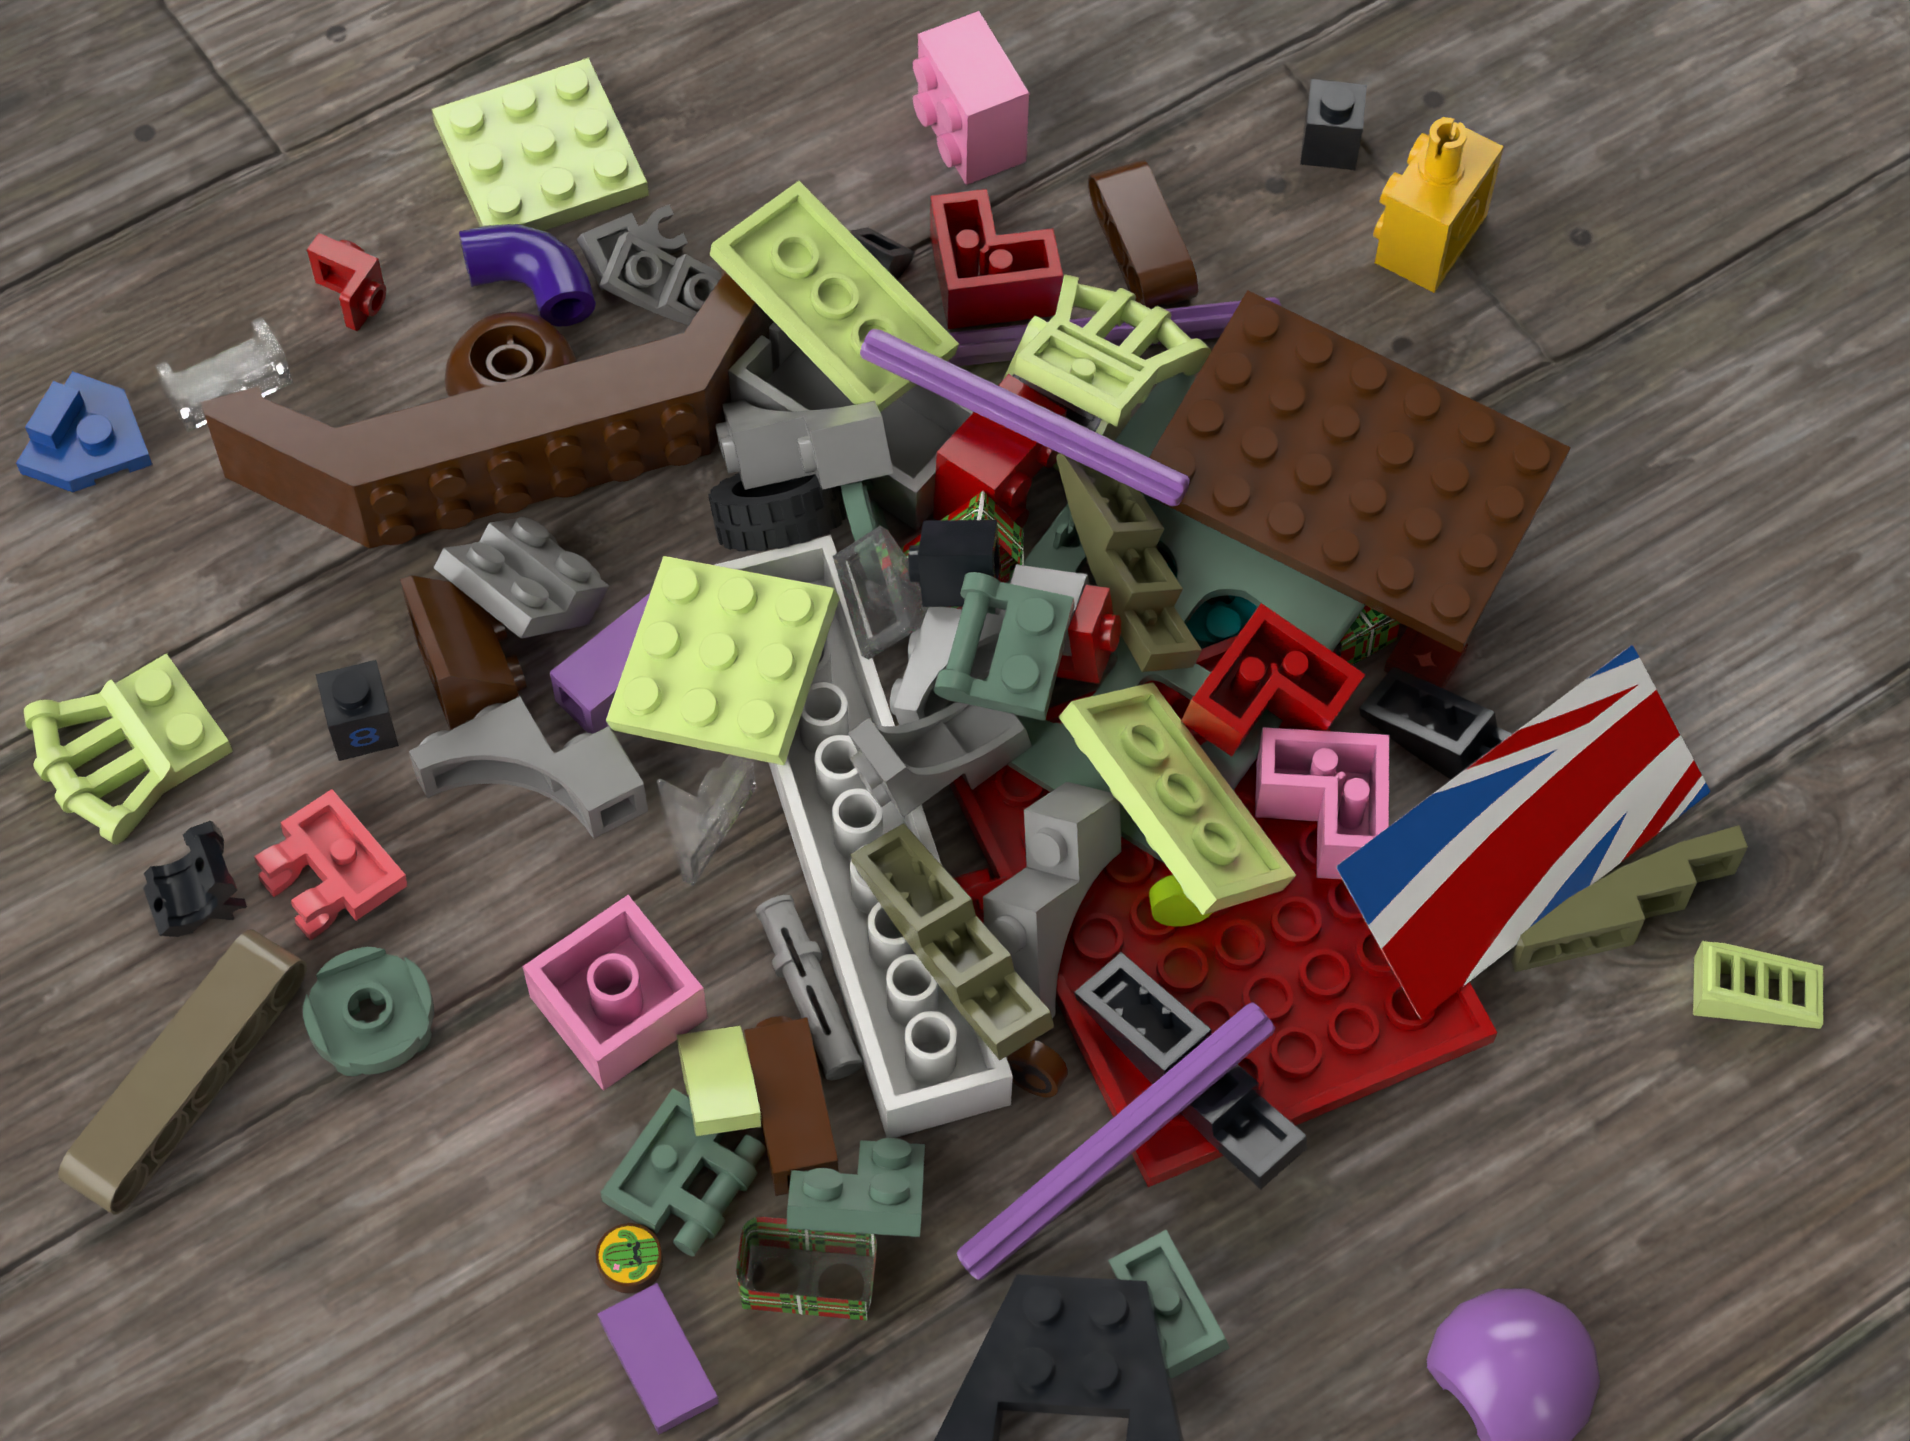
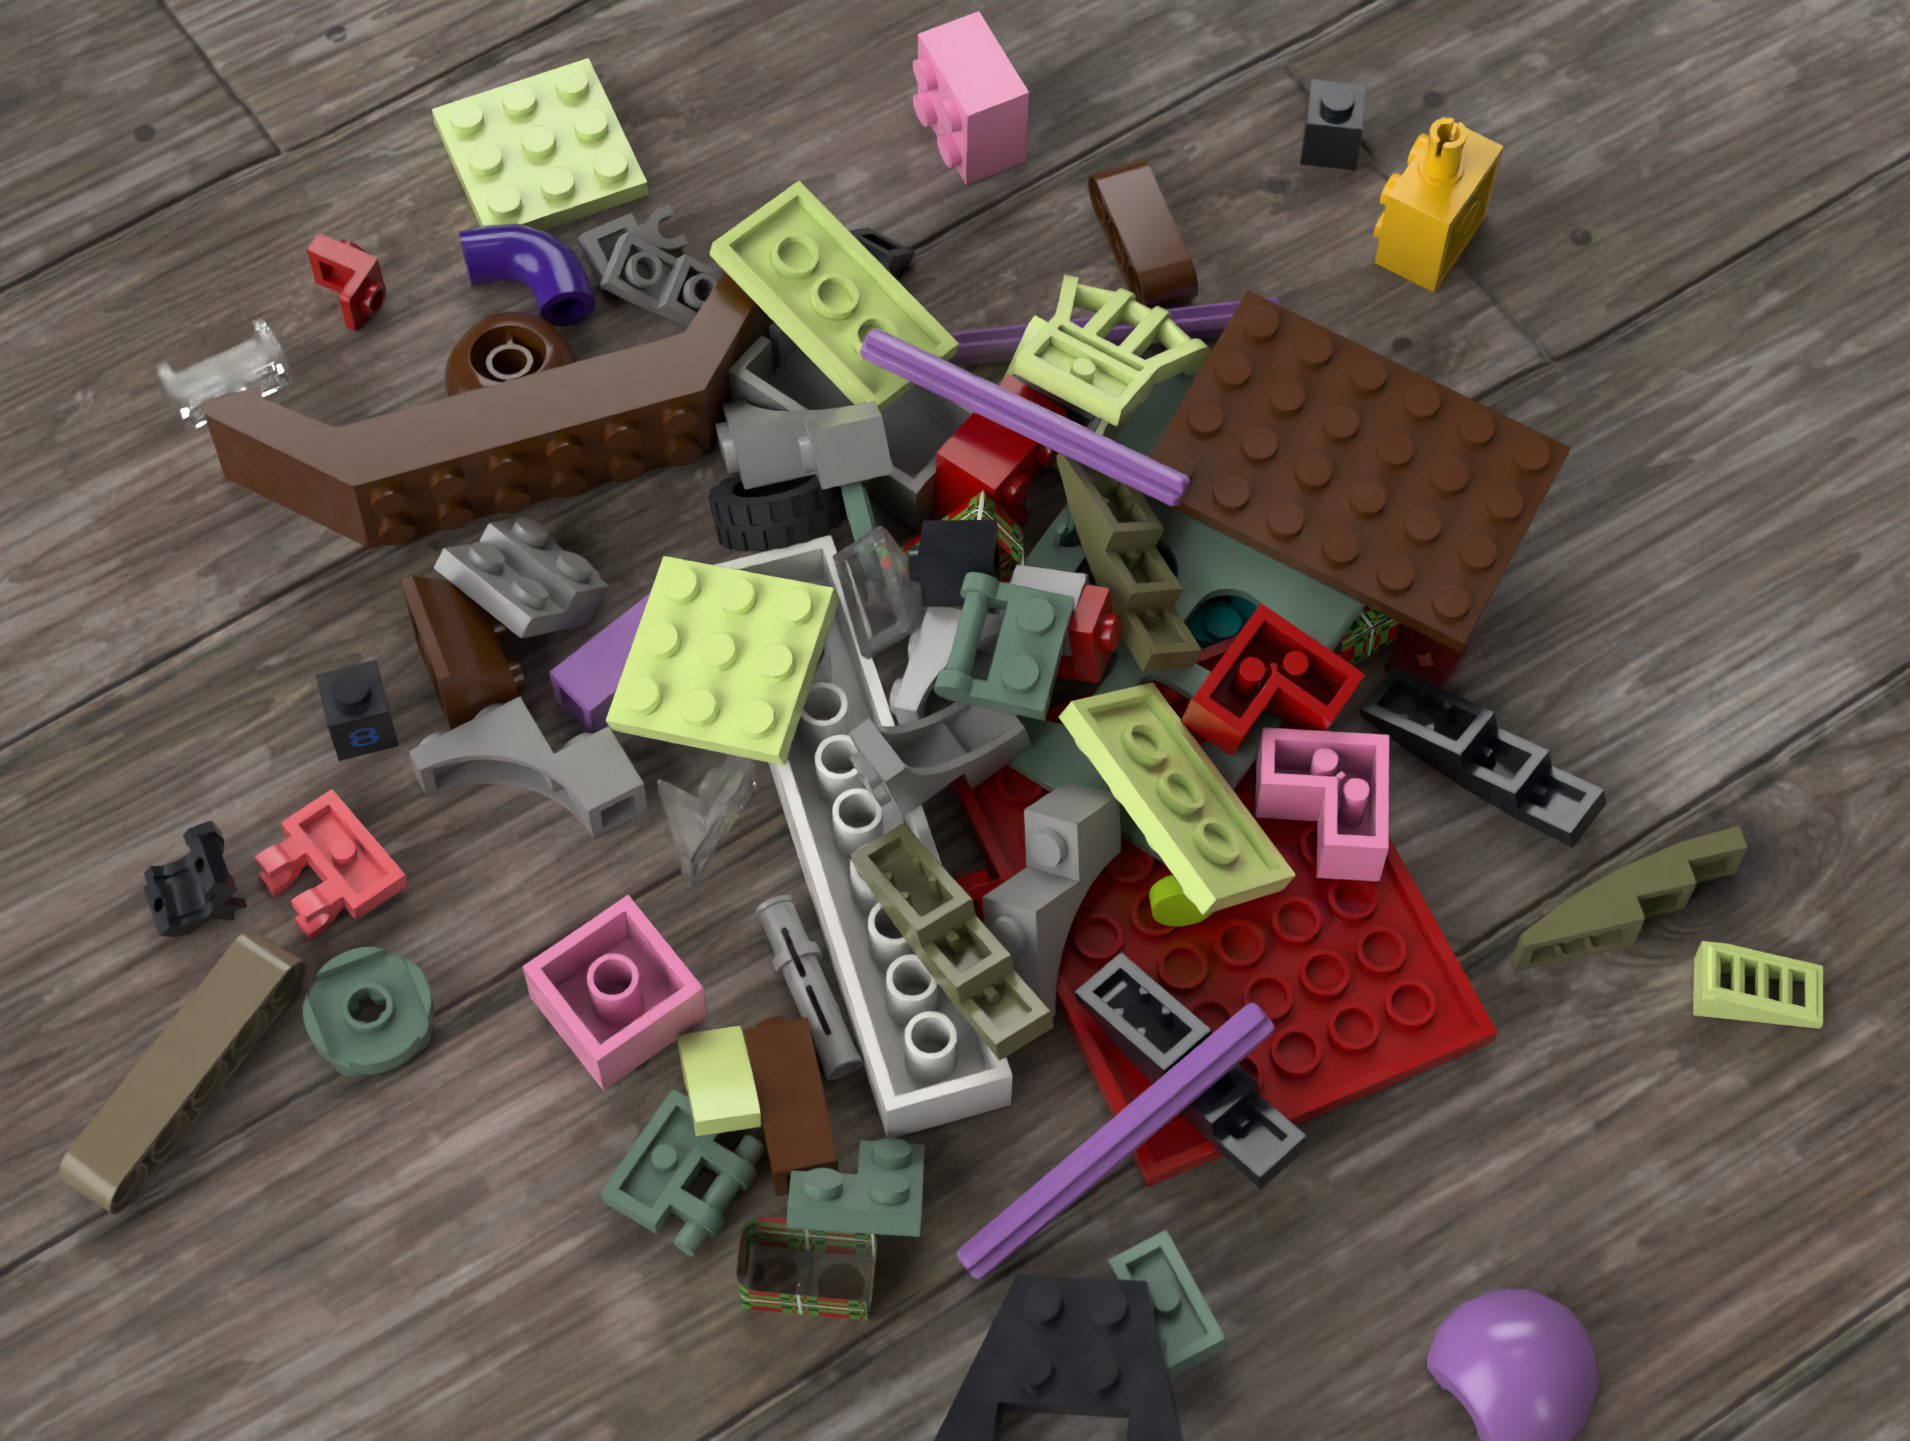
(82, 435): plate -> none
(158, 718): yellowish green plate -> none
(629, 1258): tile -> none
(658, 1358): medium lavender tile -> none
(987, 274): red brick -> none
(1037, 1069): reddish brown tile -> none
(1523, 830): sticker -> none

